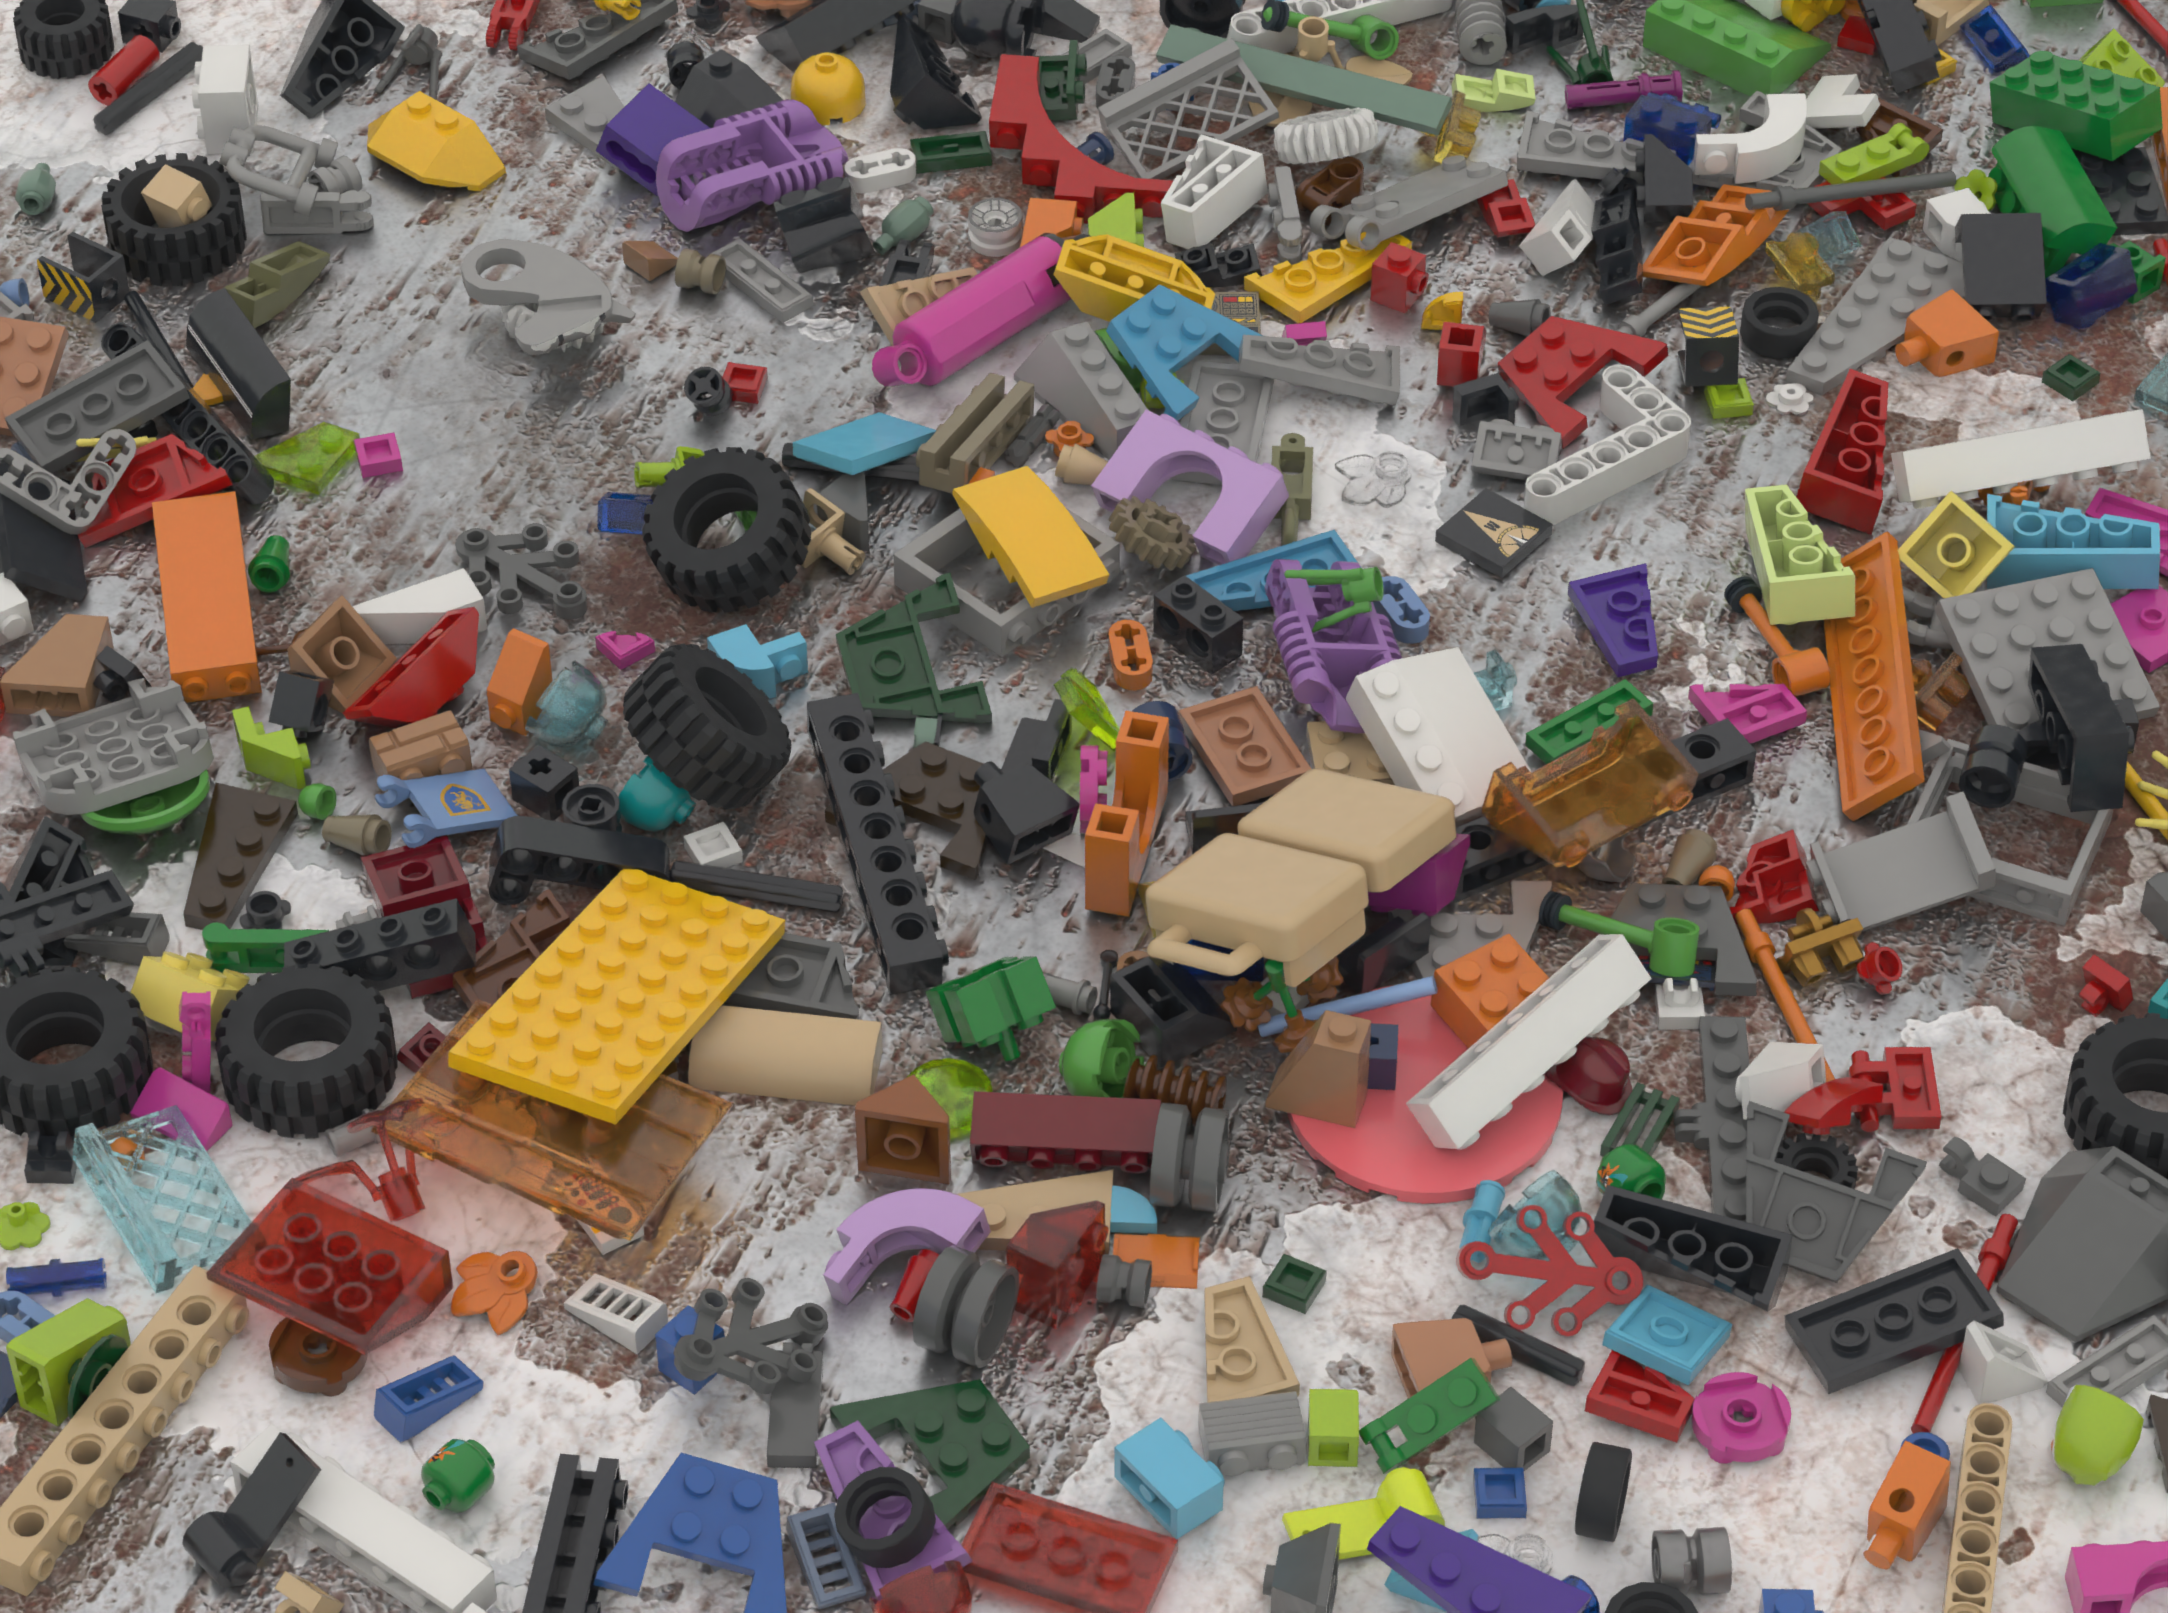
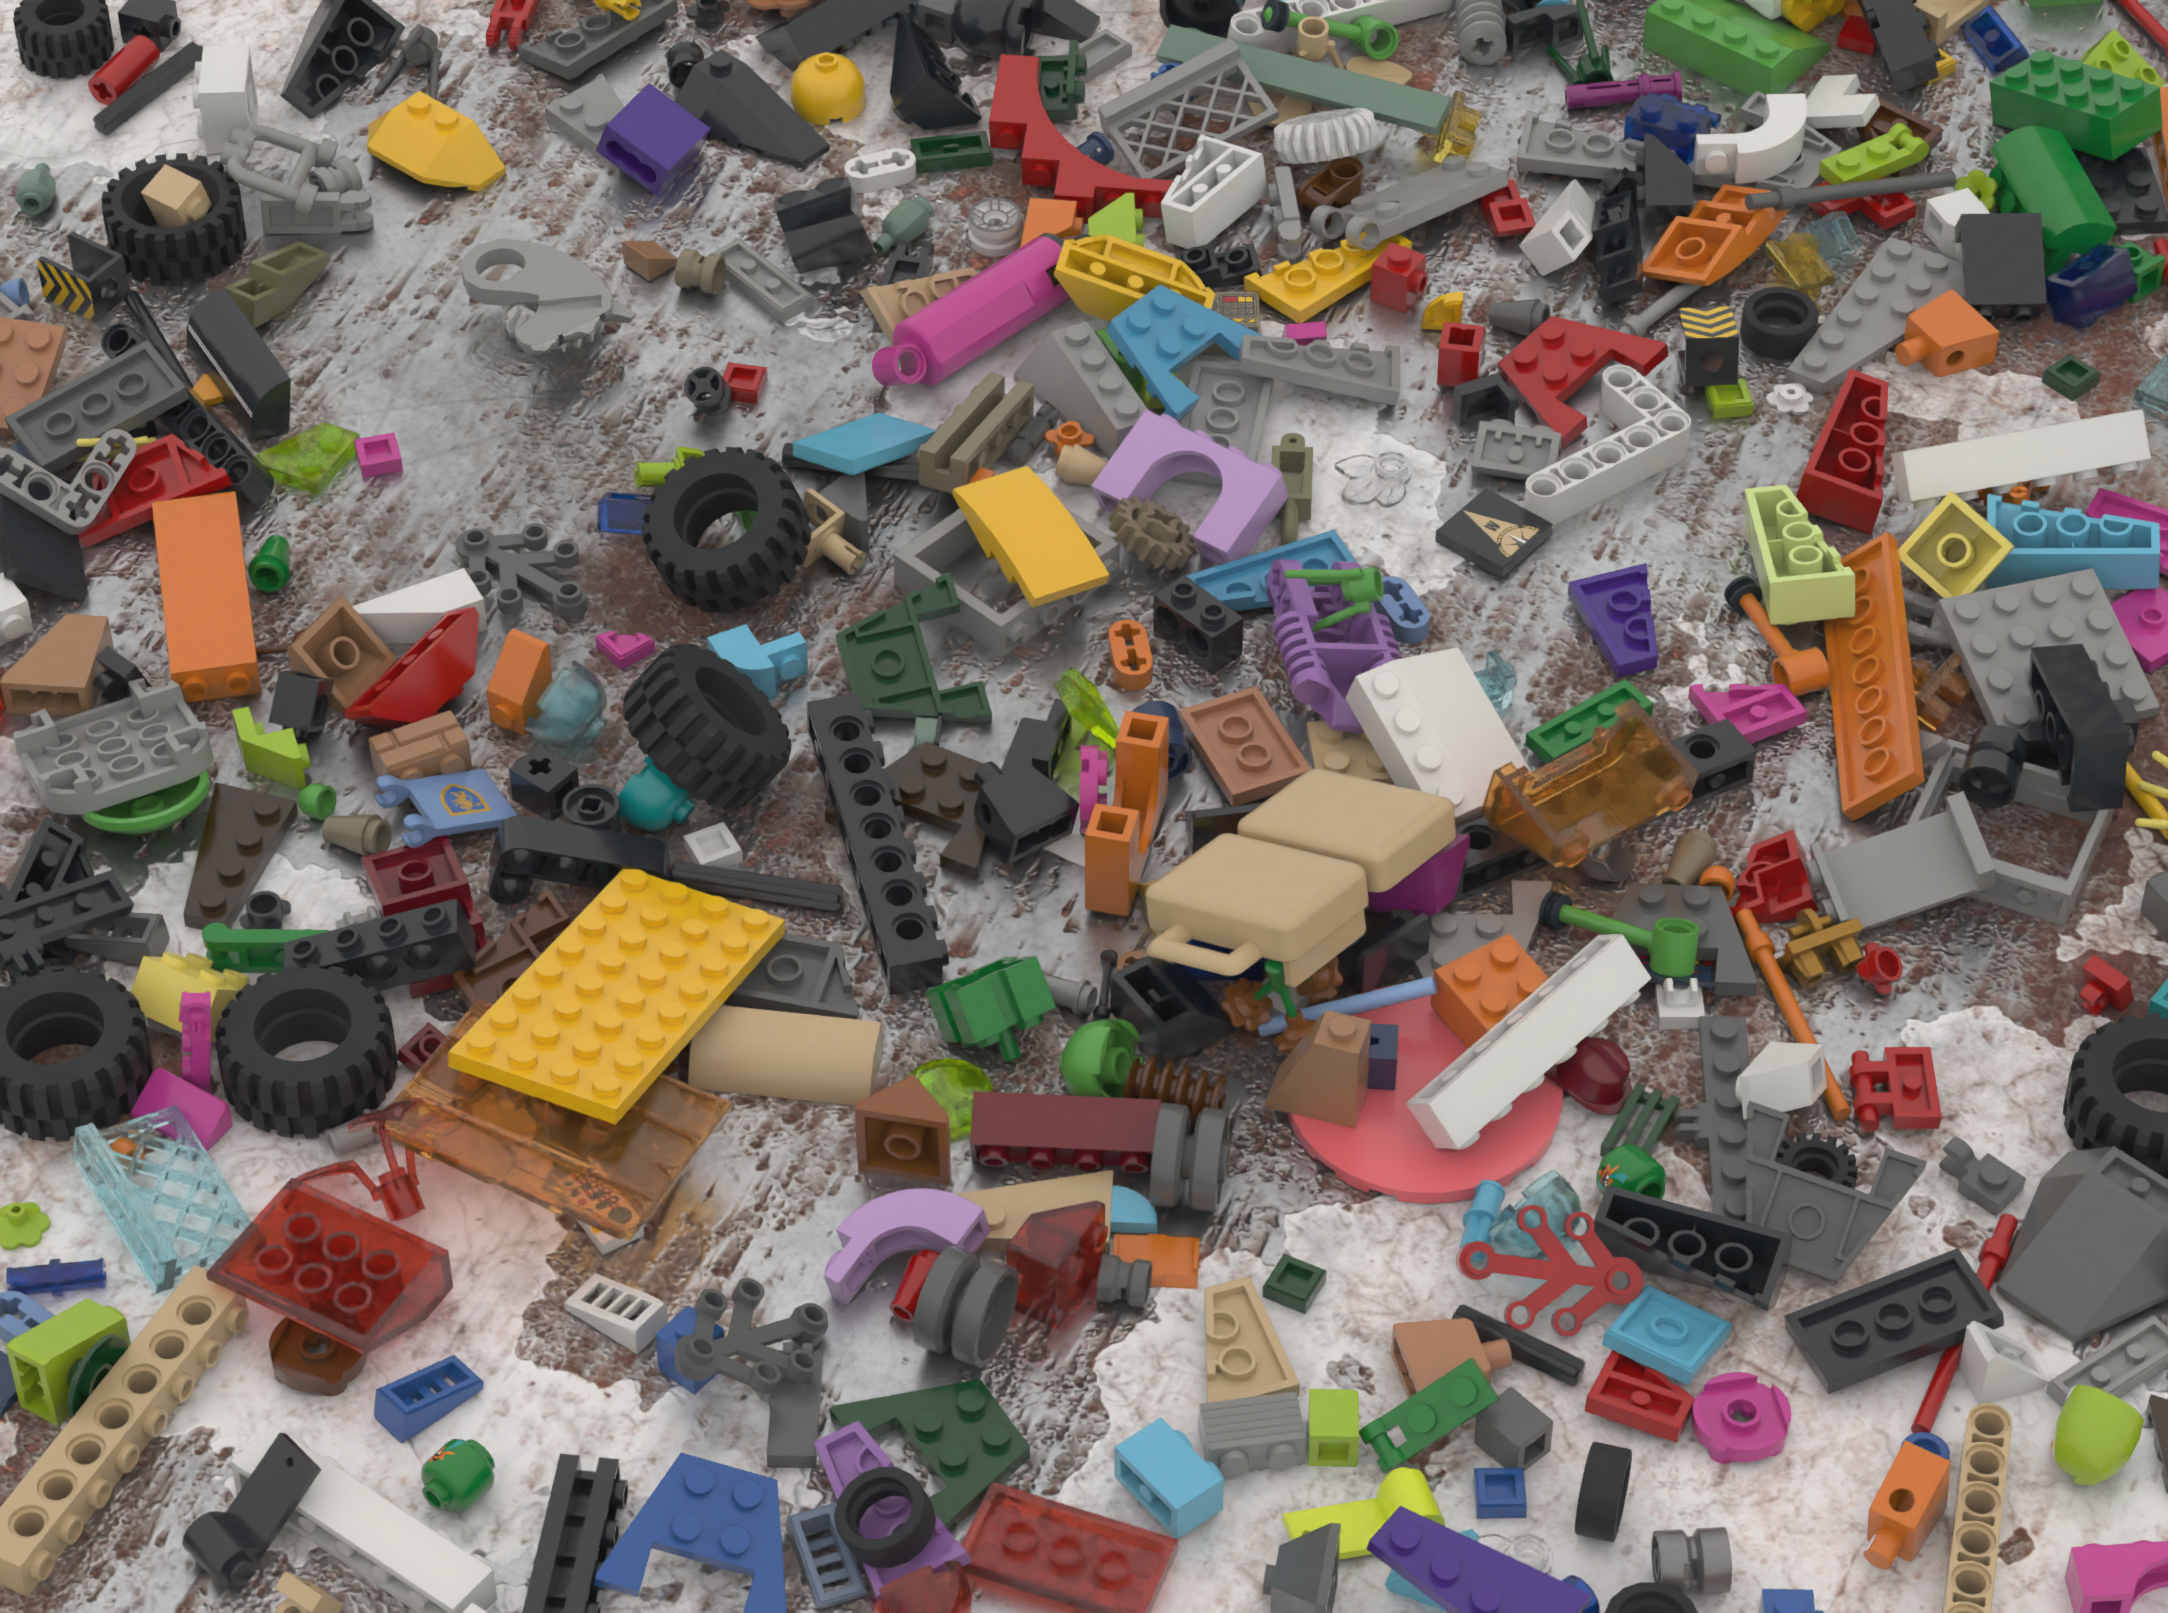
(50, 1158): black tile -> none
(492, 1292): orange plate -> none
(756, 159): medium lavender connector -> none
(1110, 83): dark grey beam -> none
(1503, 93): yellowish green slope -> none
(1832, 1104): red slope -> none

